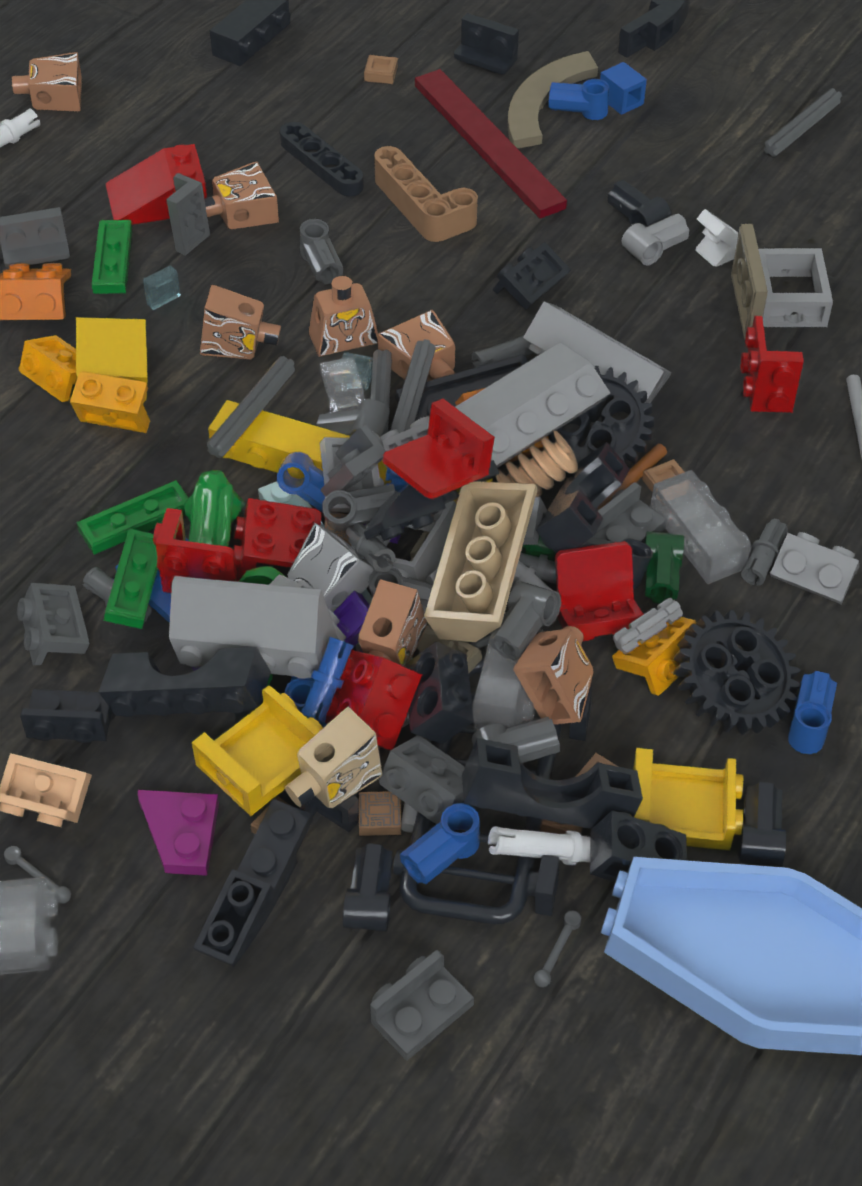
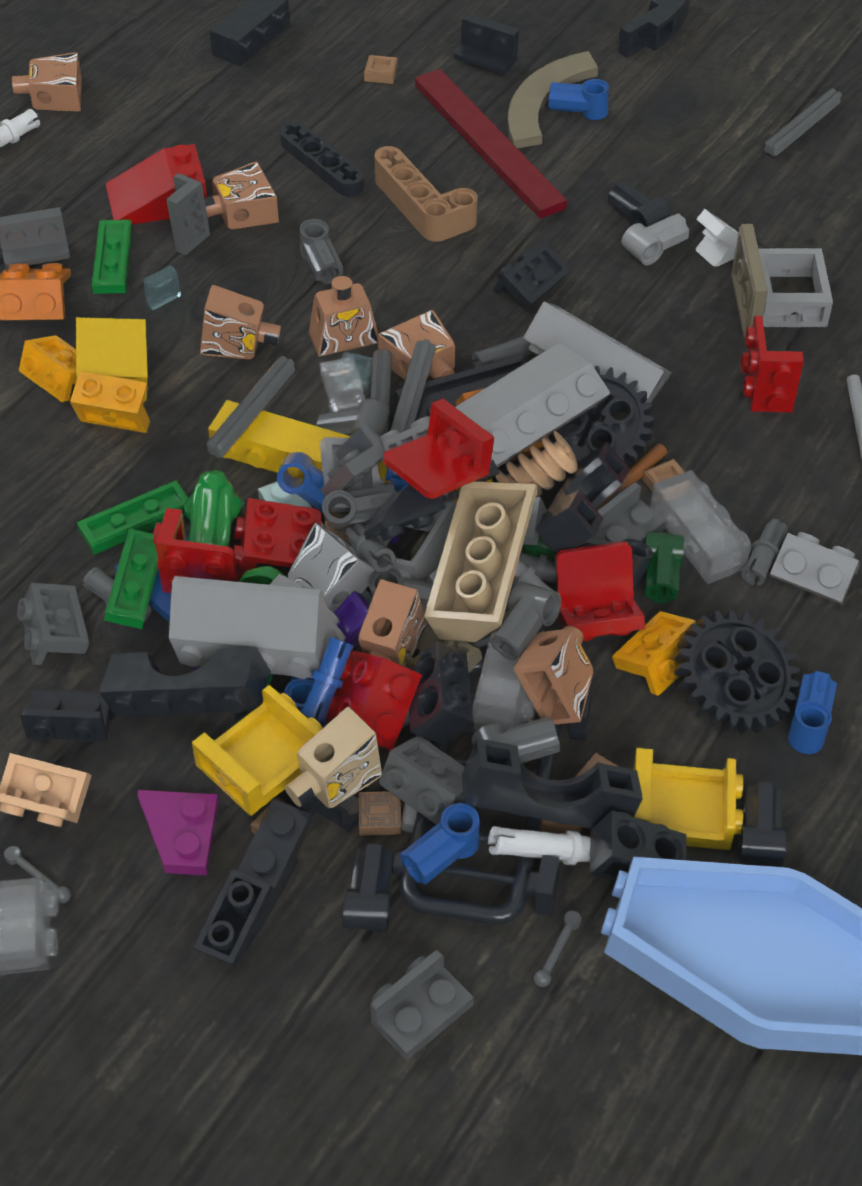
(625, 87): blue brick -> none
(647, 625): light grey axle -> none

